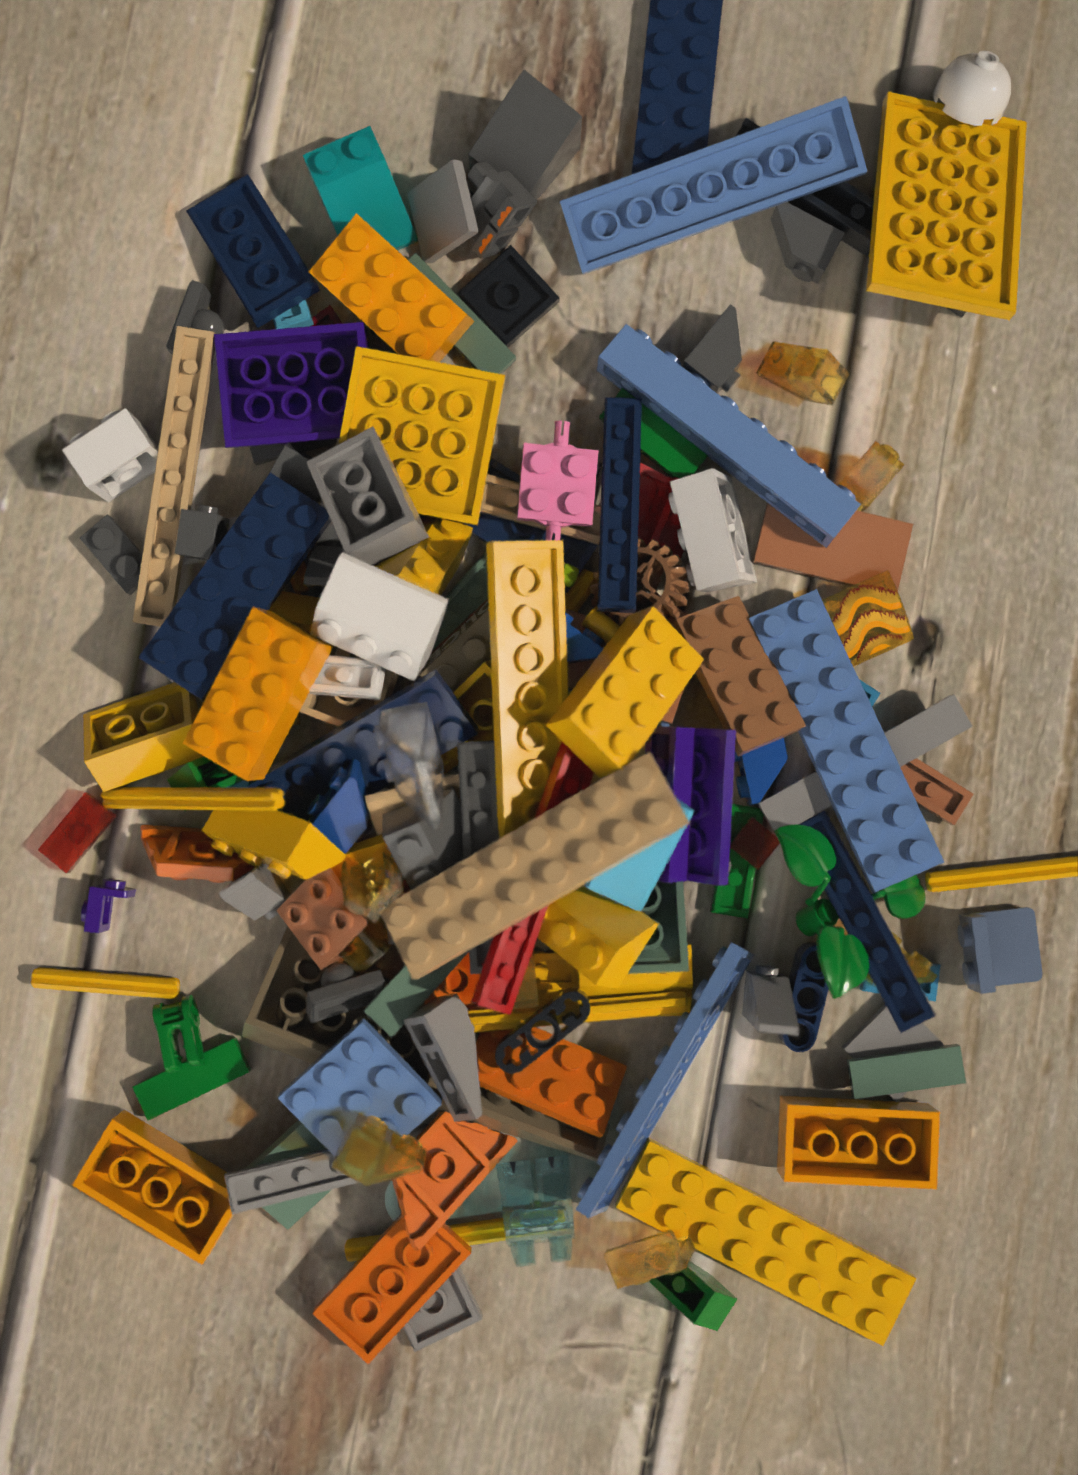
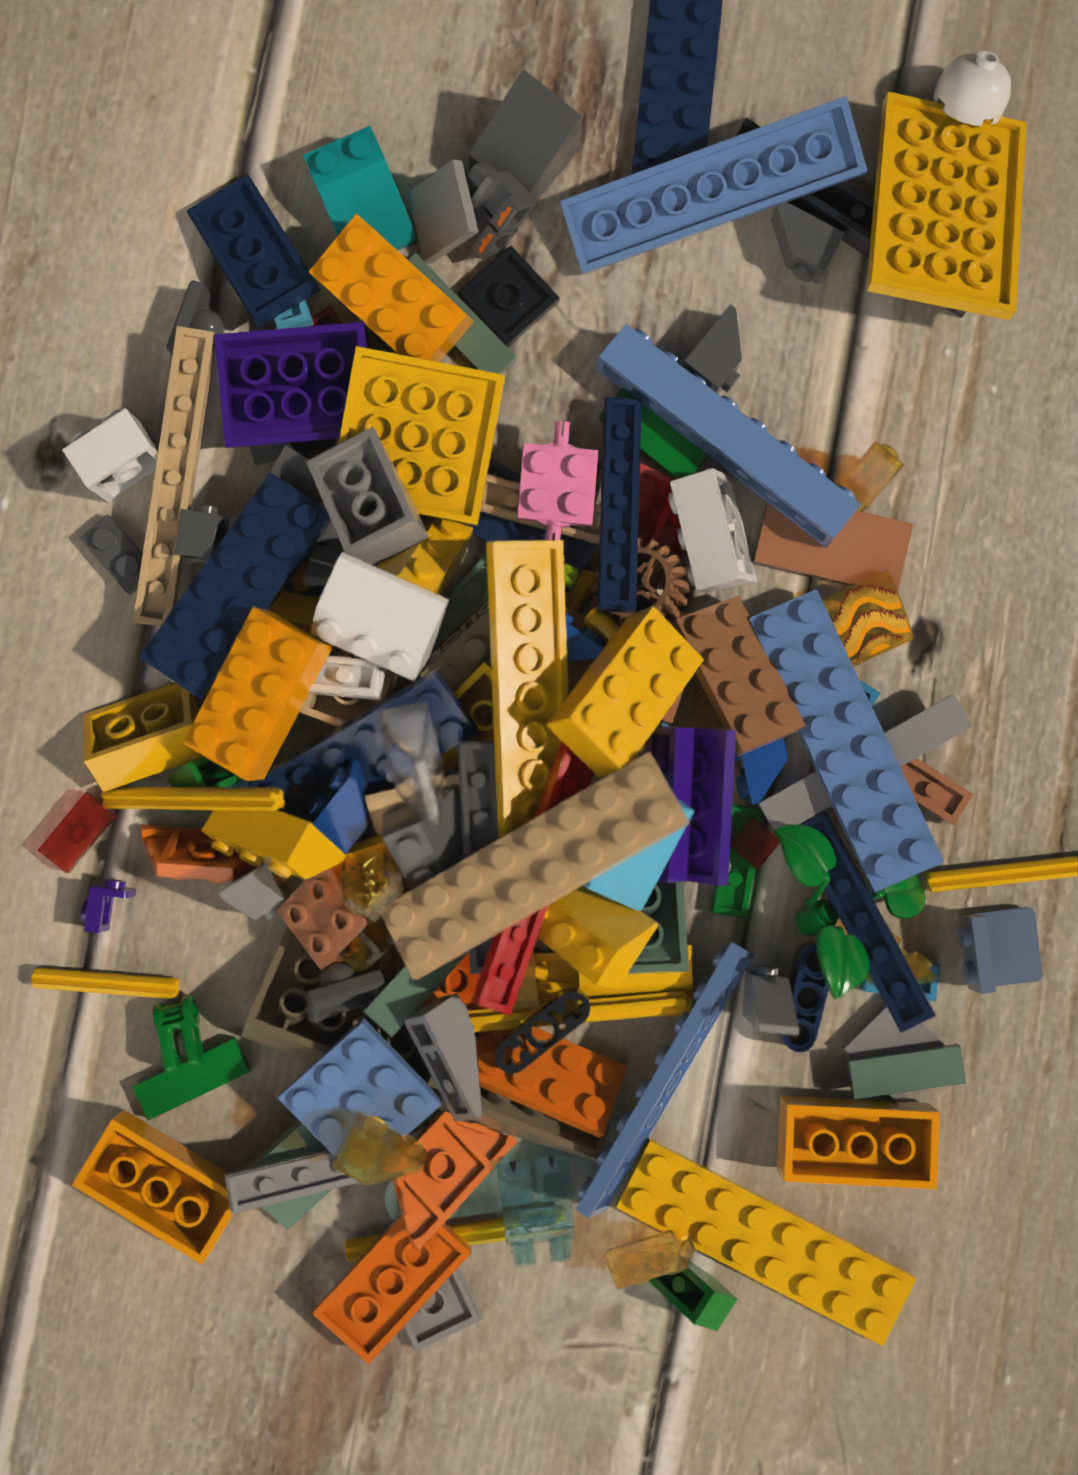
(804, 372): clear yellow slope -> none

